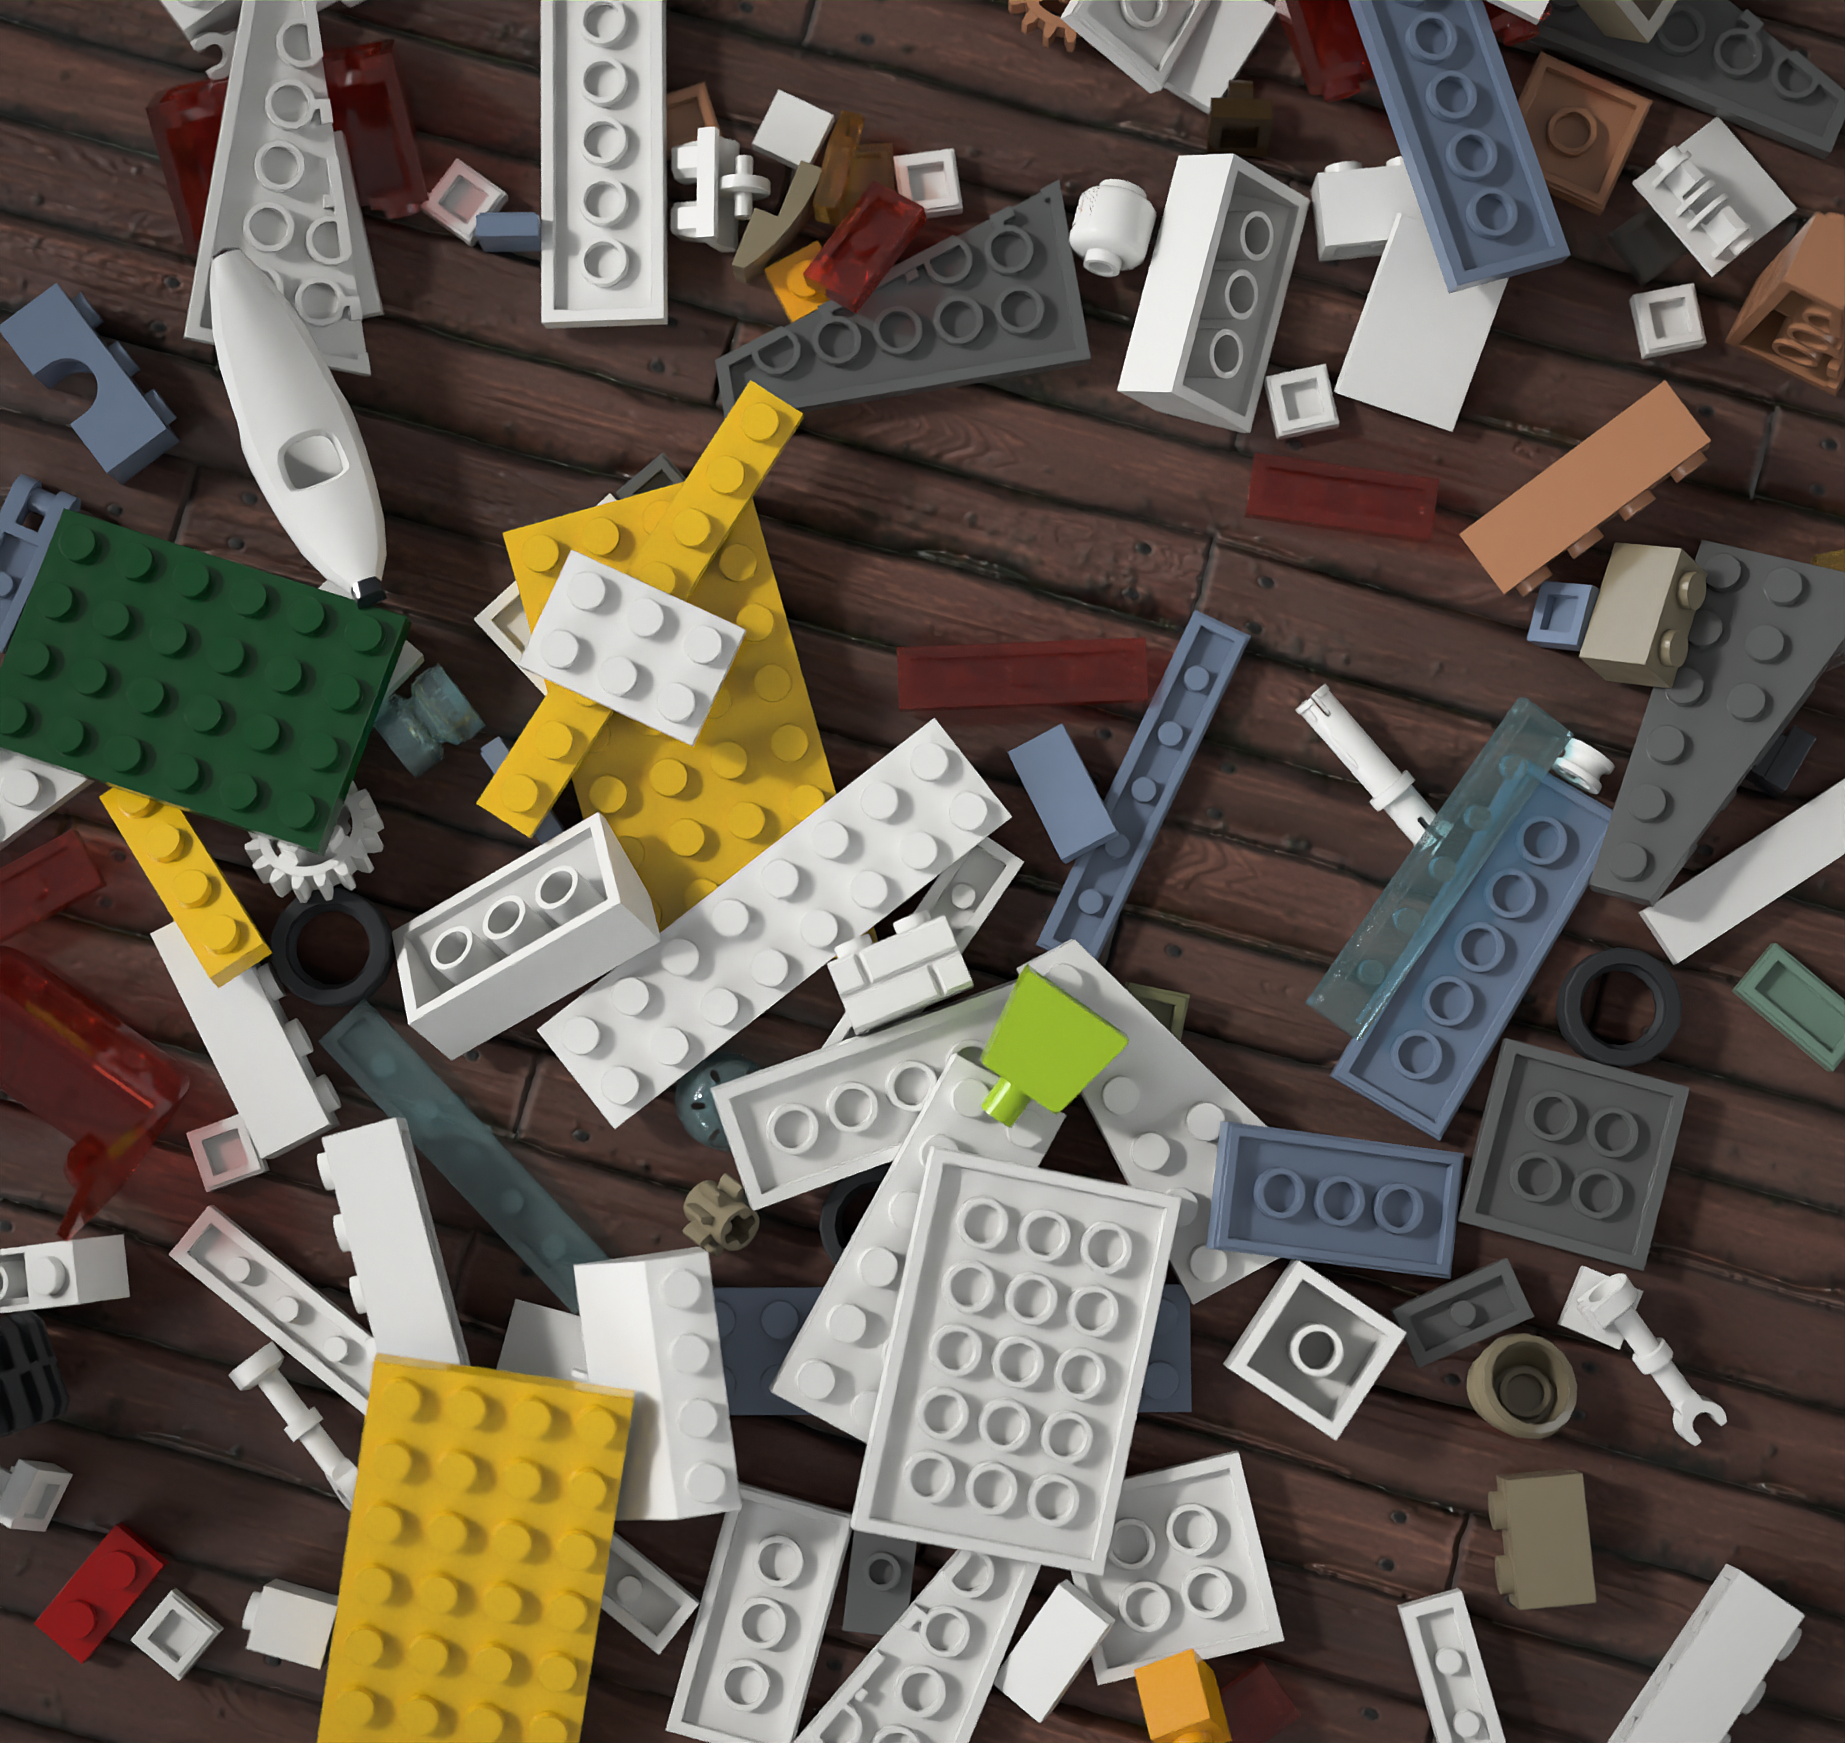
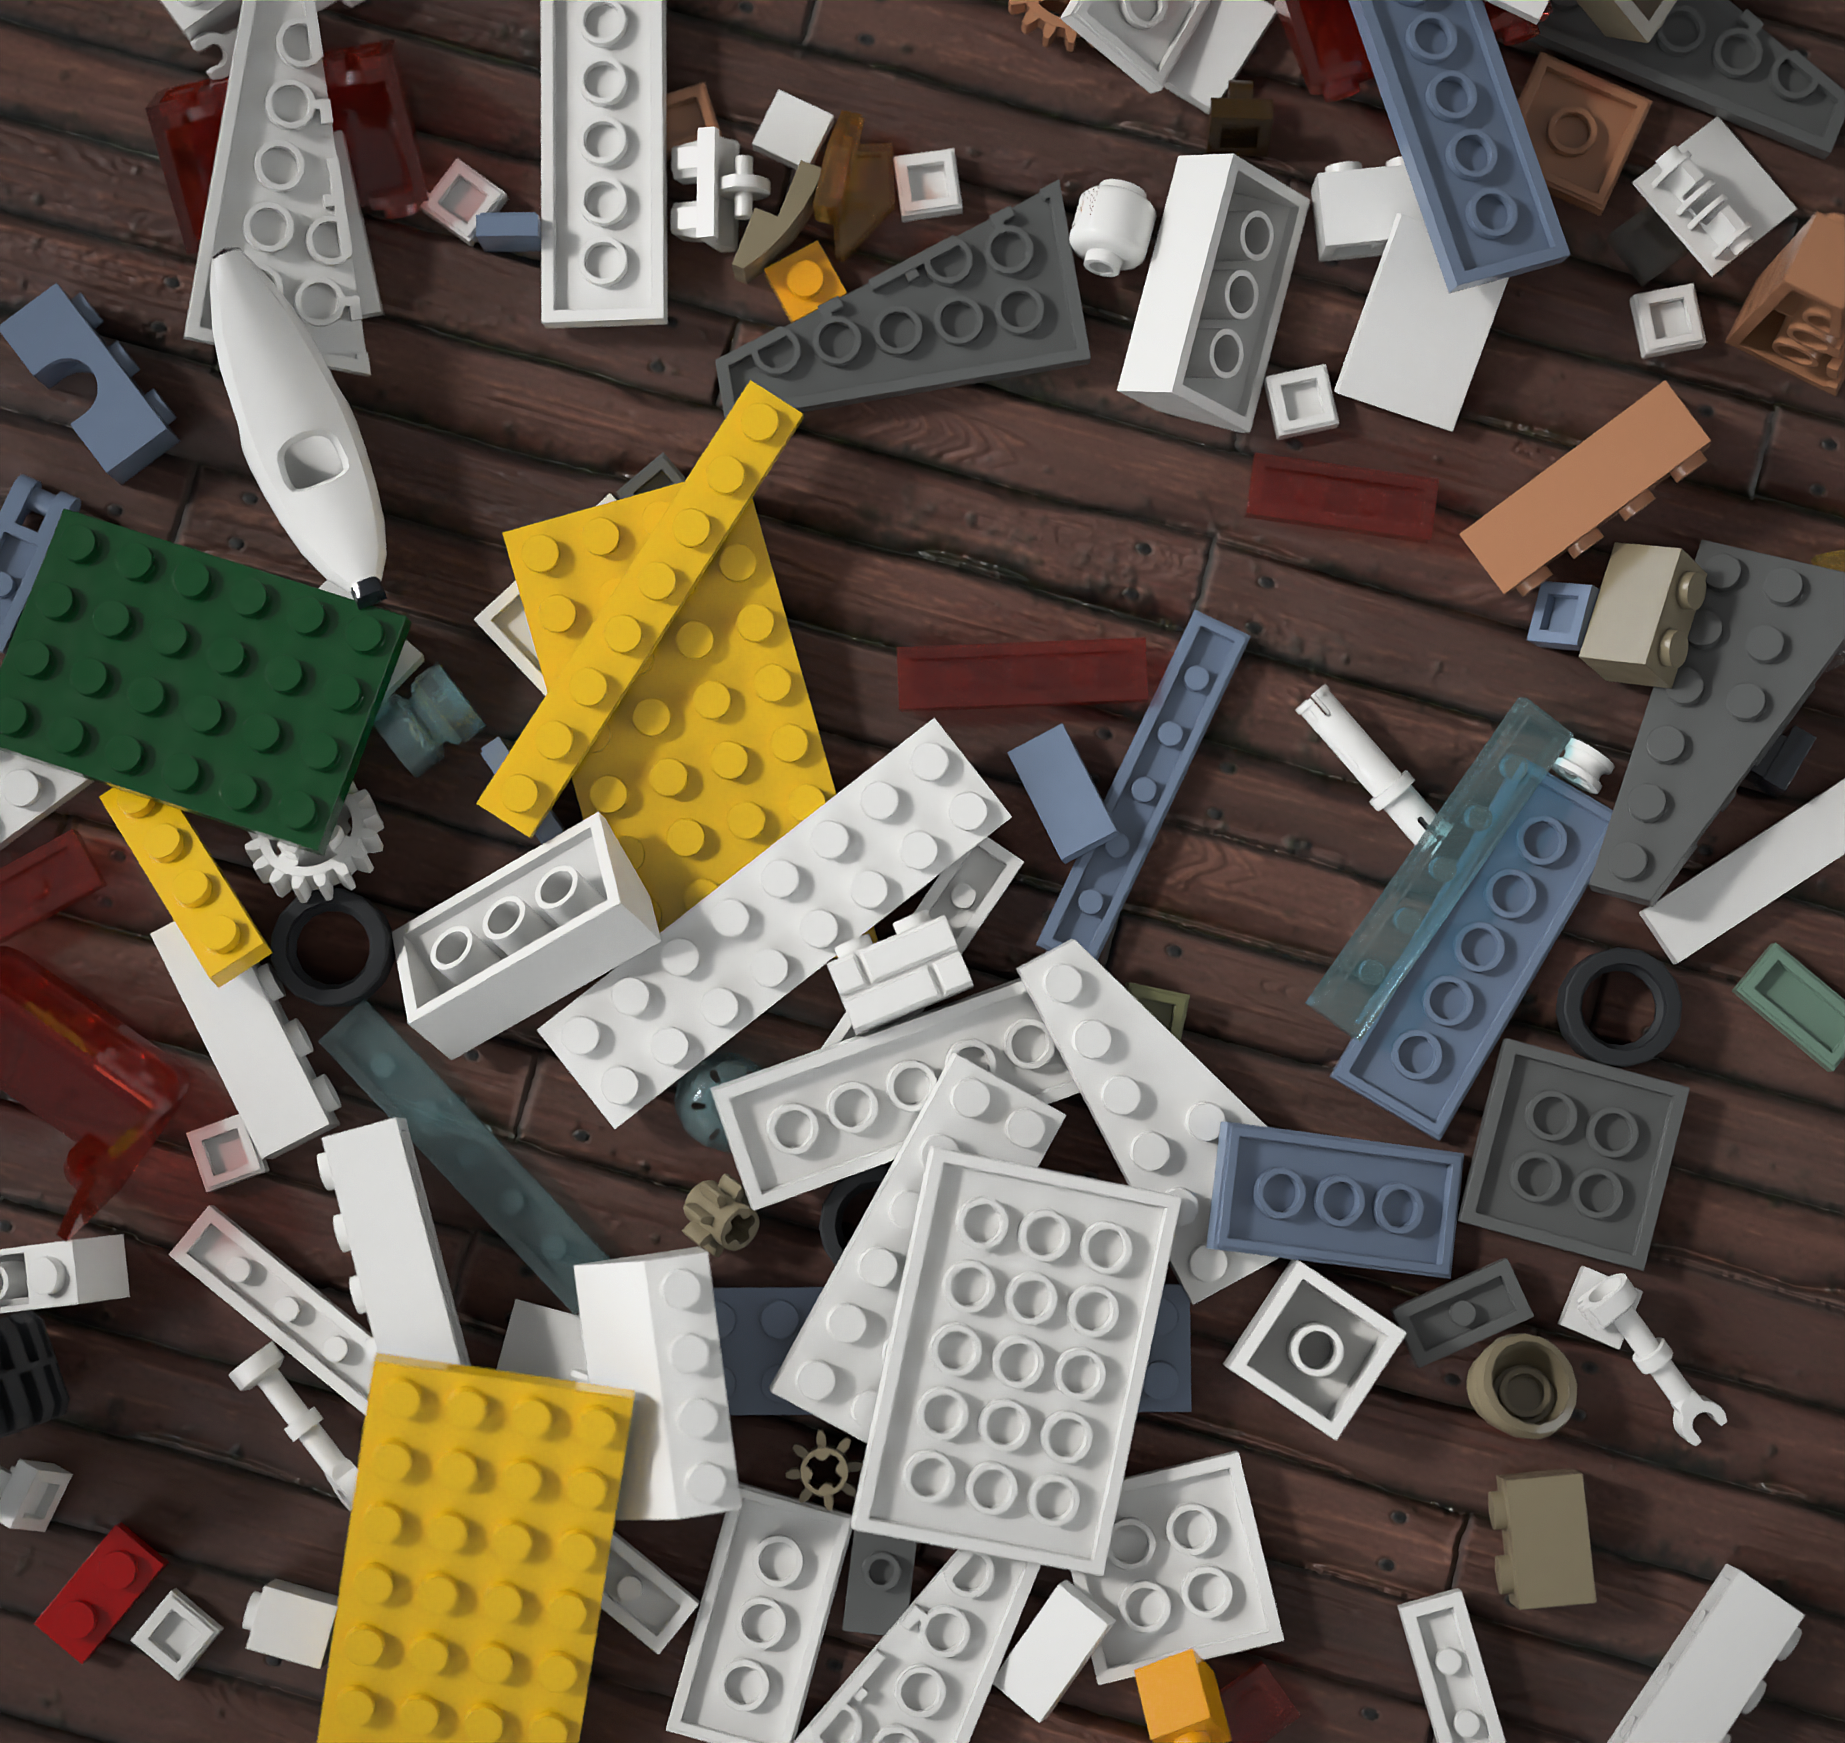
(632, 648): white plate -> none
(828, 1486): none -> dark tan gear
(865, 246): clear red plate -> none
(1045, 1048): lime torso -> none

